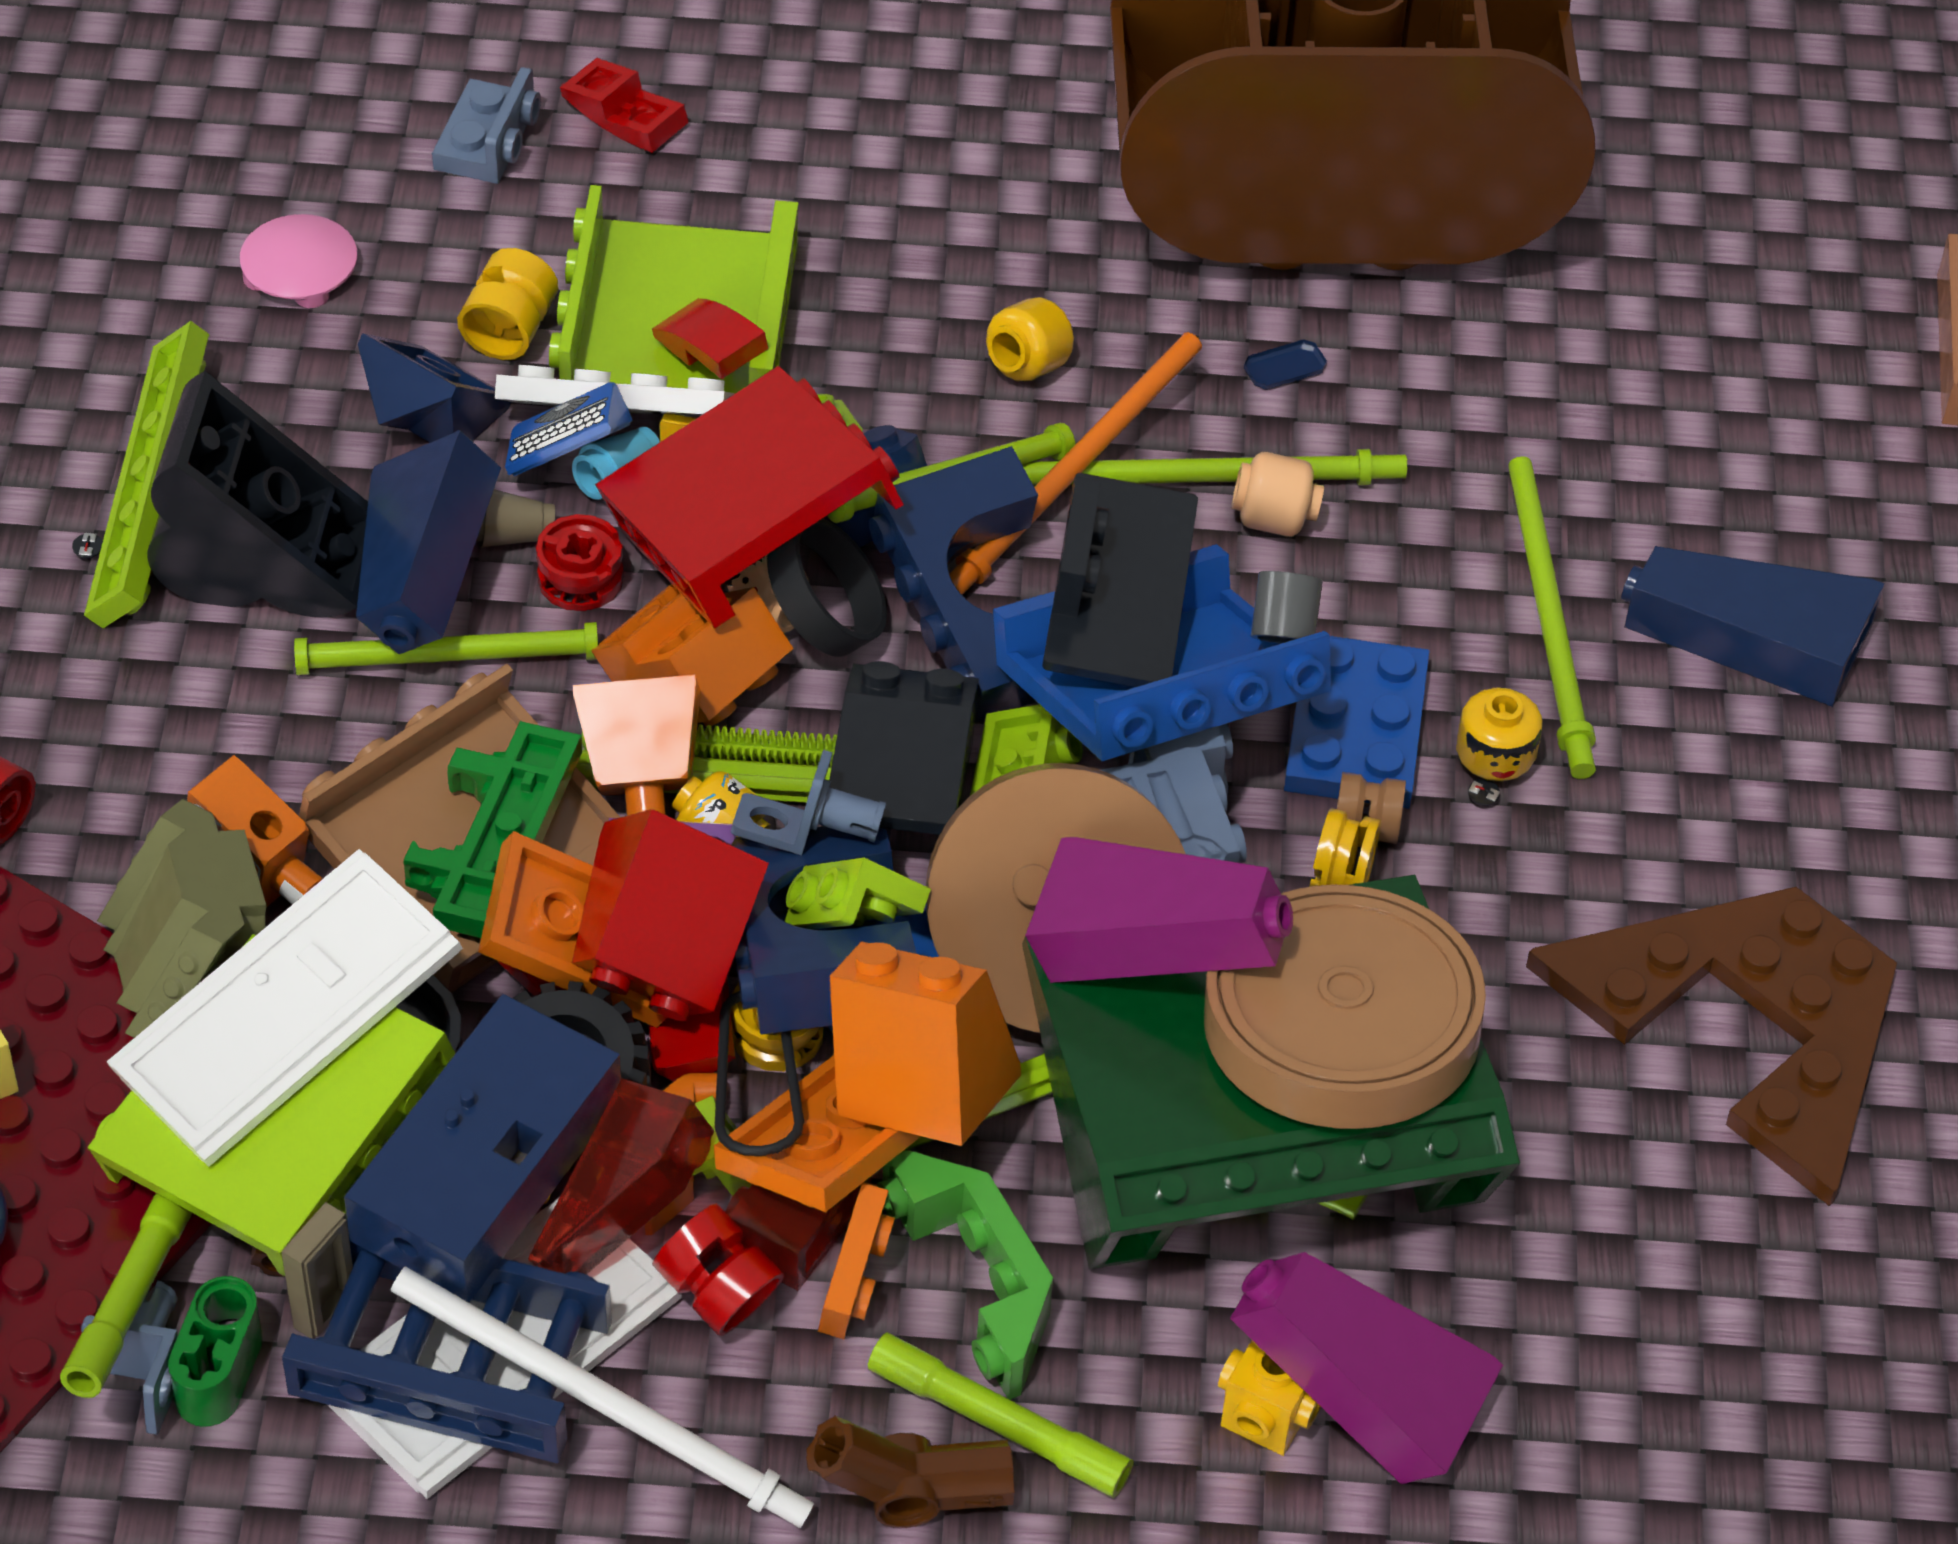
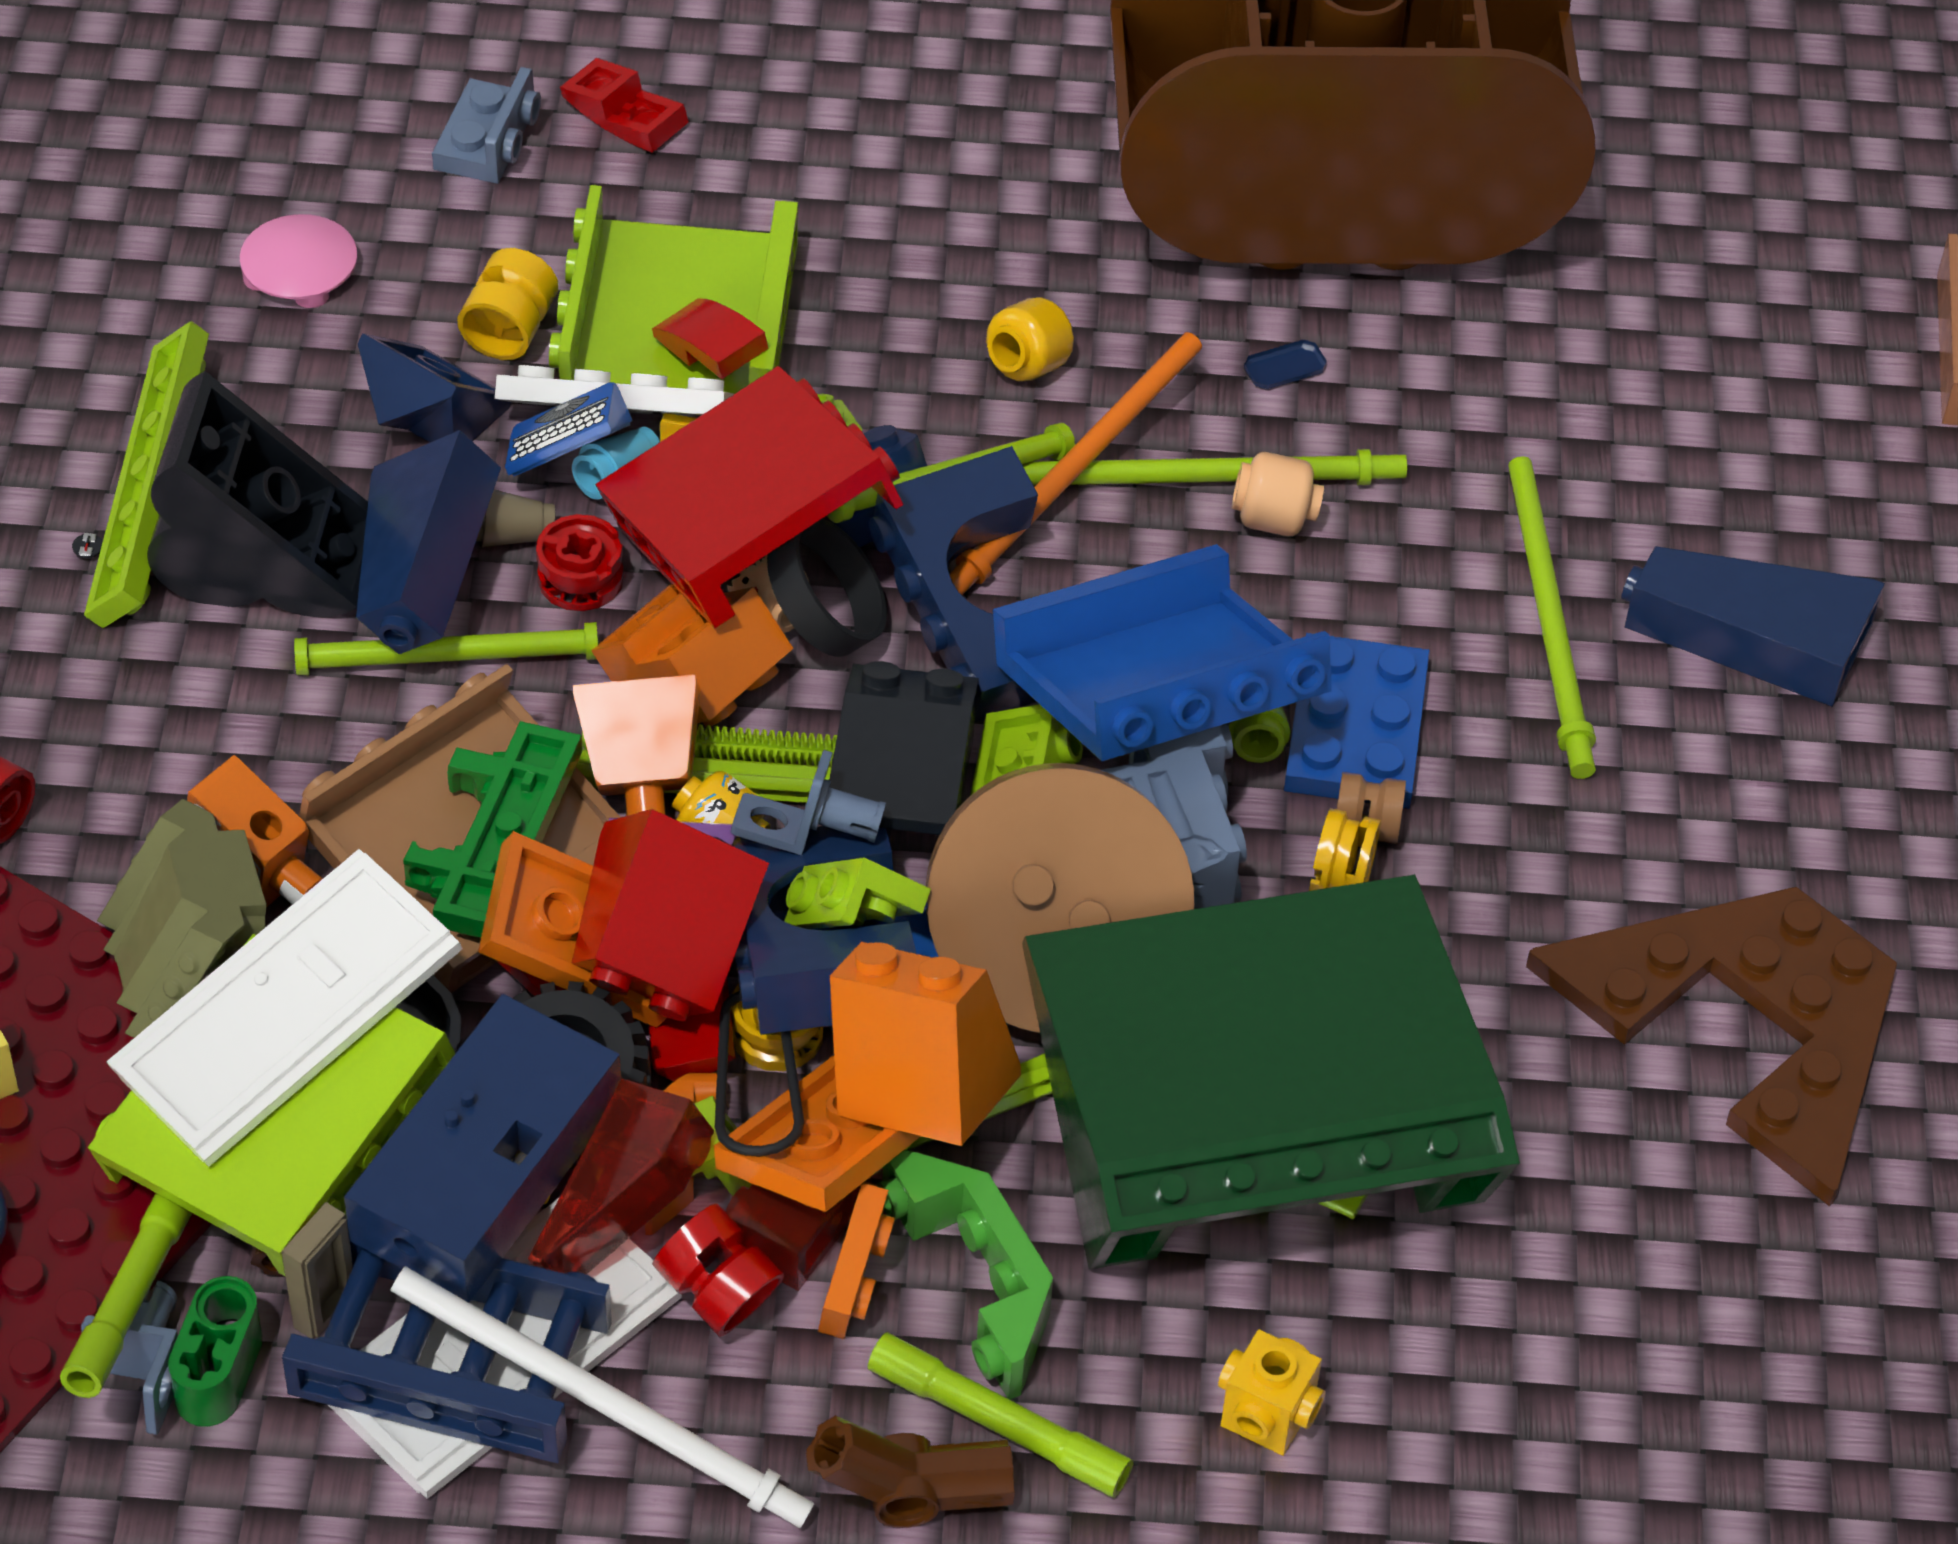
(1120, 581): black bracket -> none
(1153, 913): magenta slope -> none
(1261, 735): none -> lime cone
(1285, 606): dark grey piece -> none
(1358, 1018): medium nougat brick -> none
(1368, 1362): magenta slope -> none
(1484, 792): black piece -> none
(1499, 734): yellow head -> none

